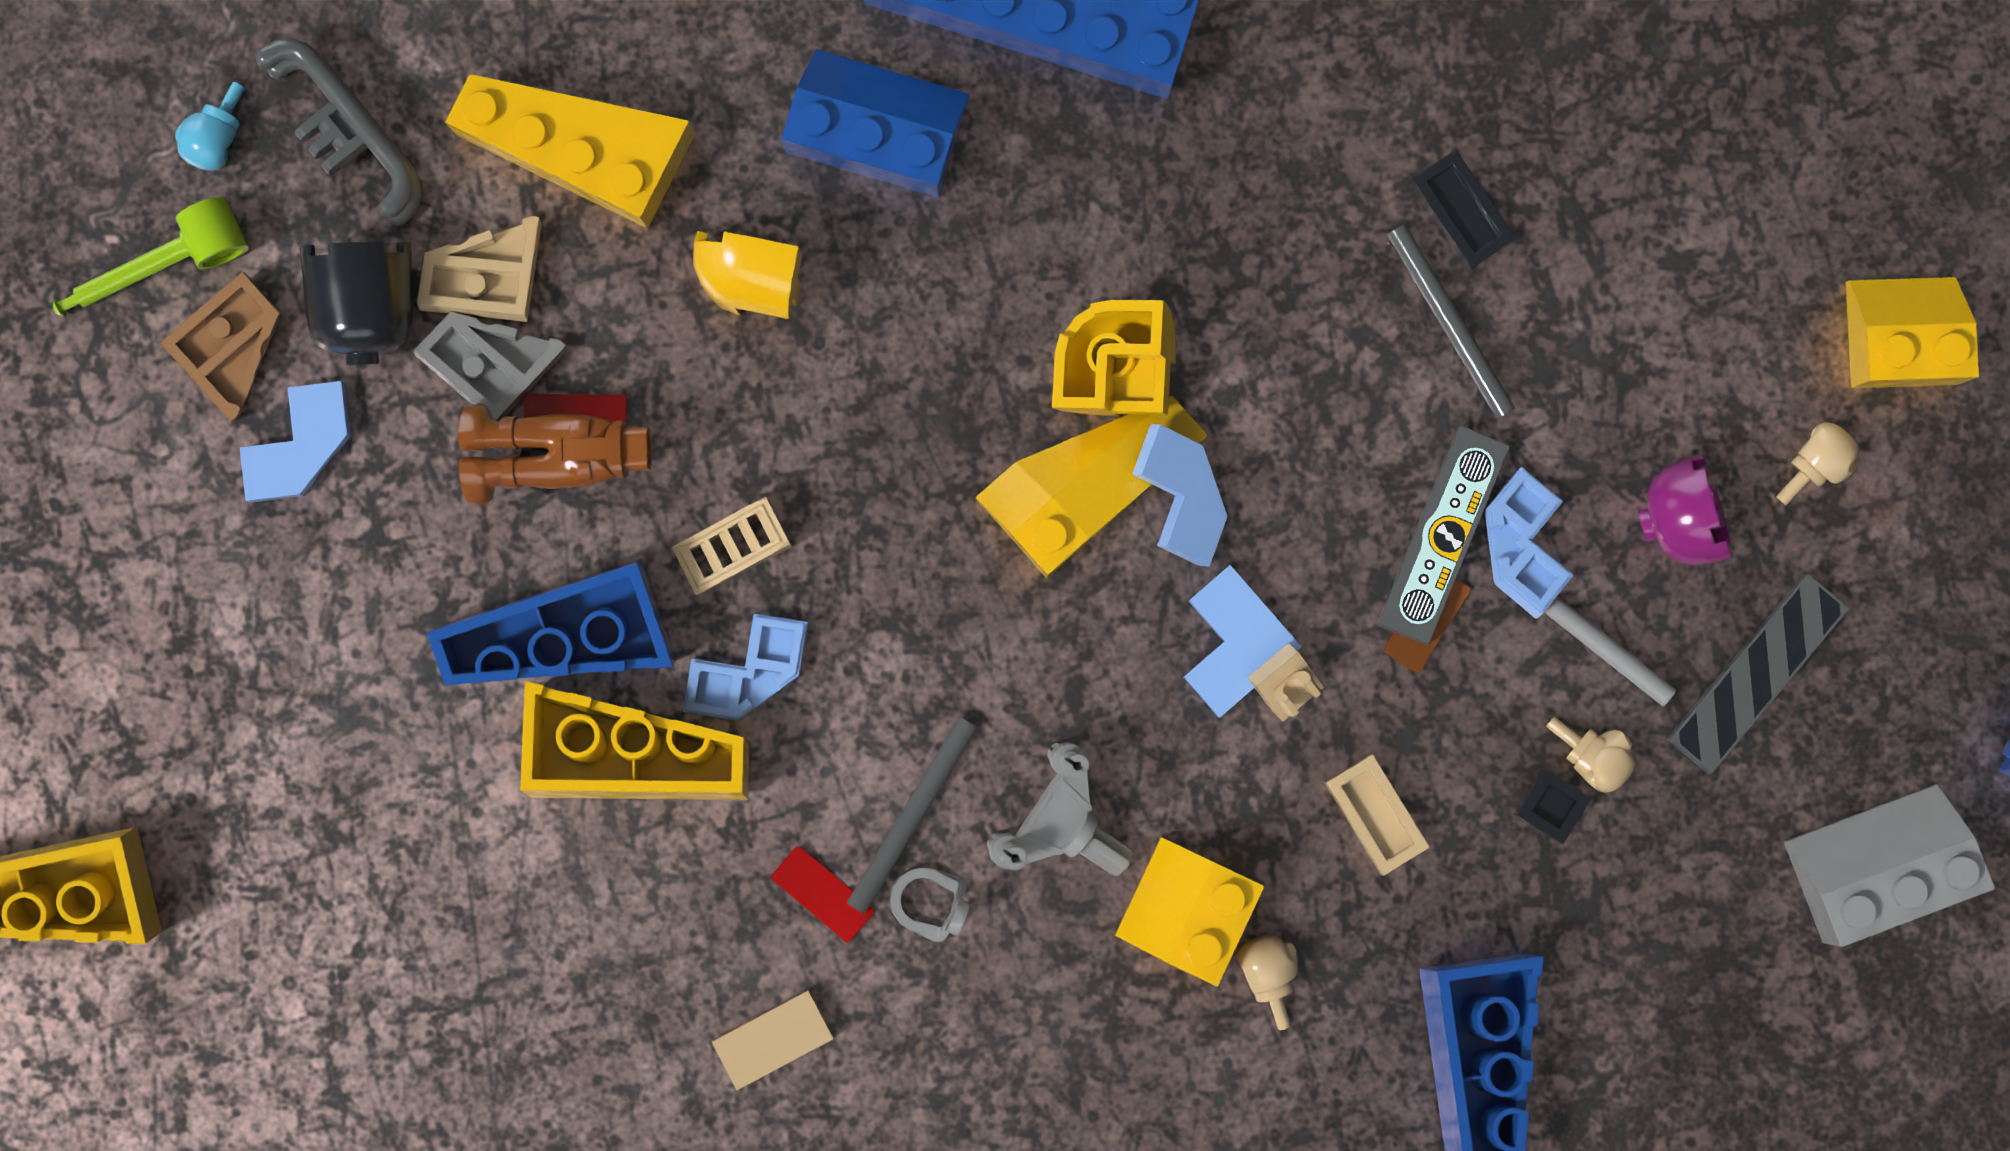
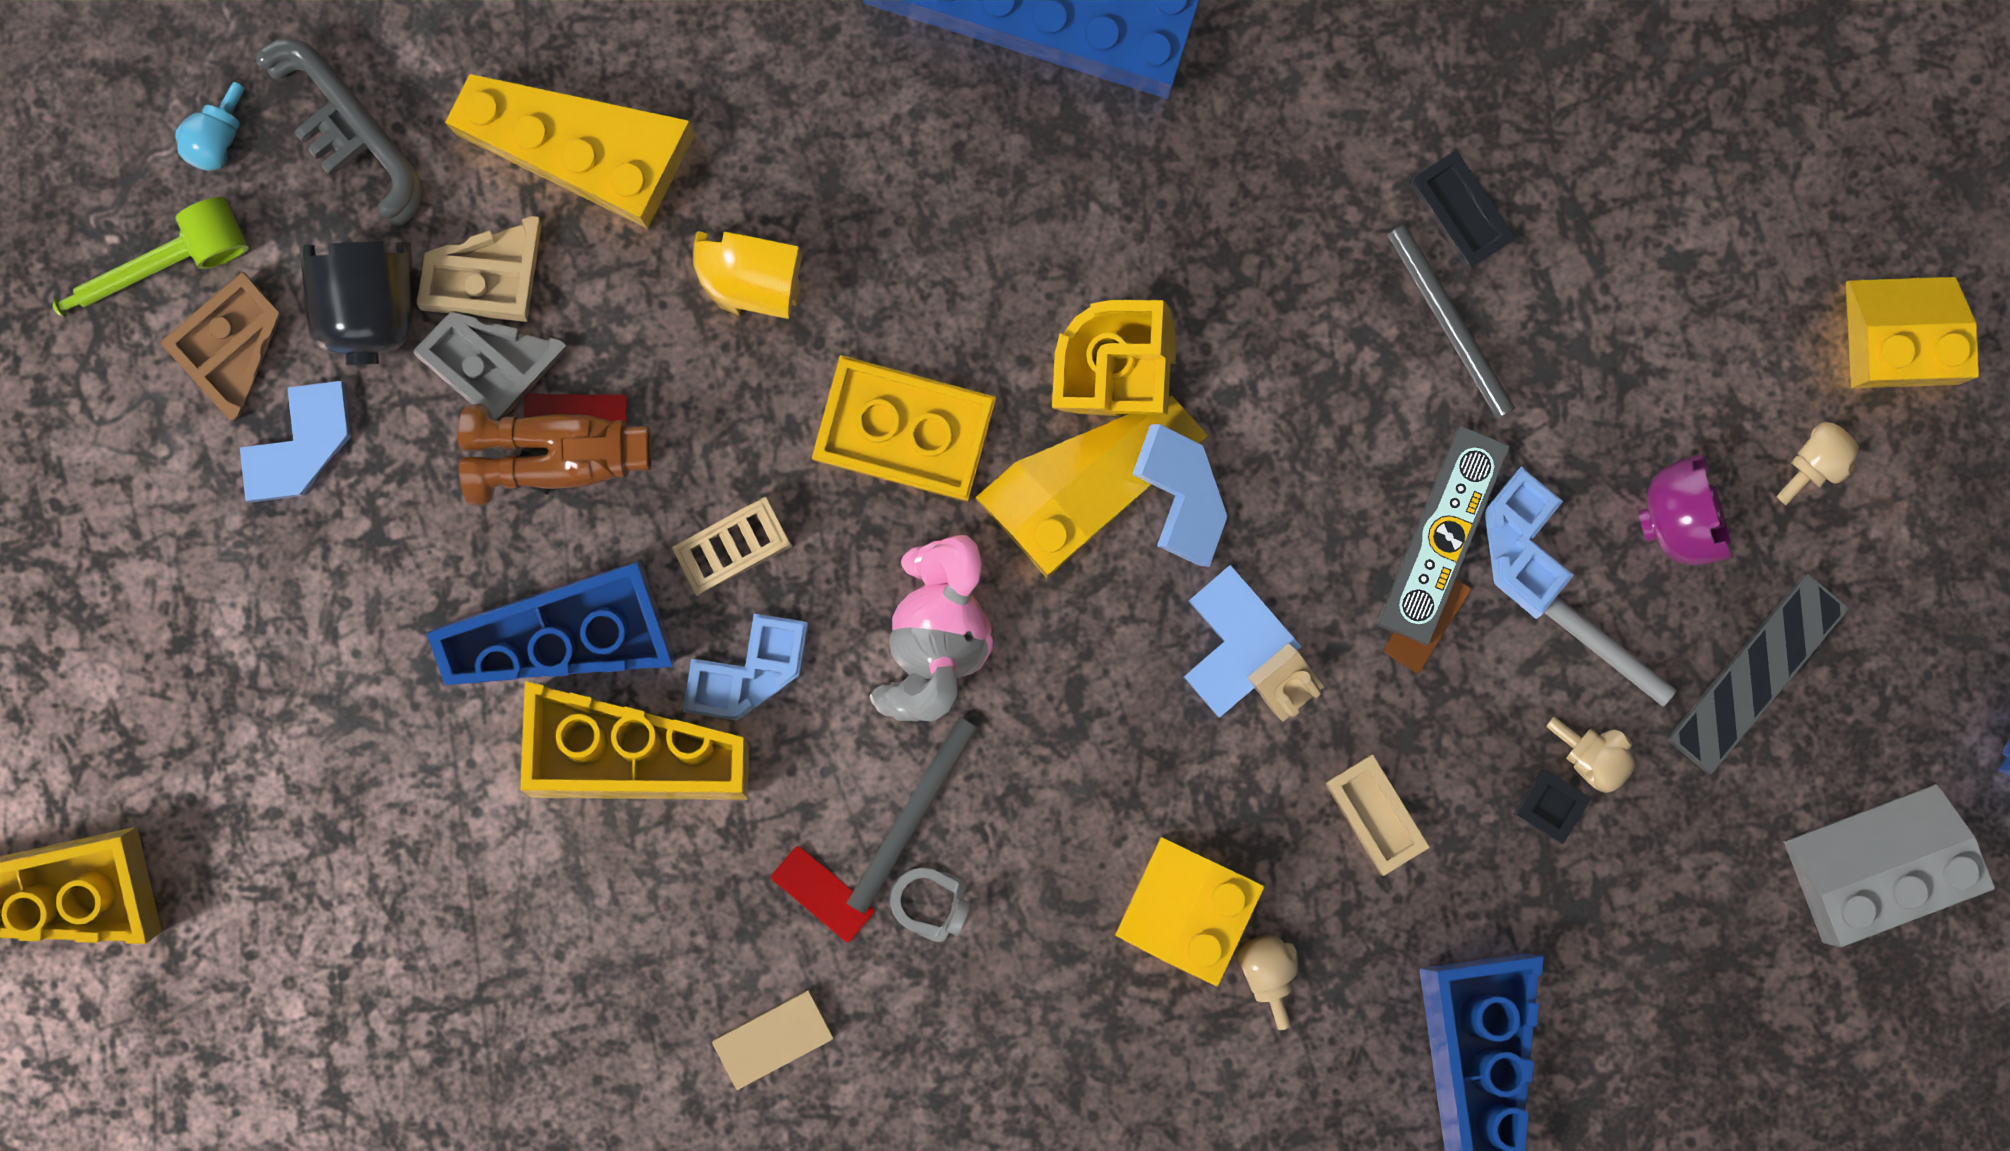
(874, 122): blue slope -> none
(903, 428): none -> yellow tile
(932, 630): none -> hair
(1062, 822): light grey axle -> none

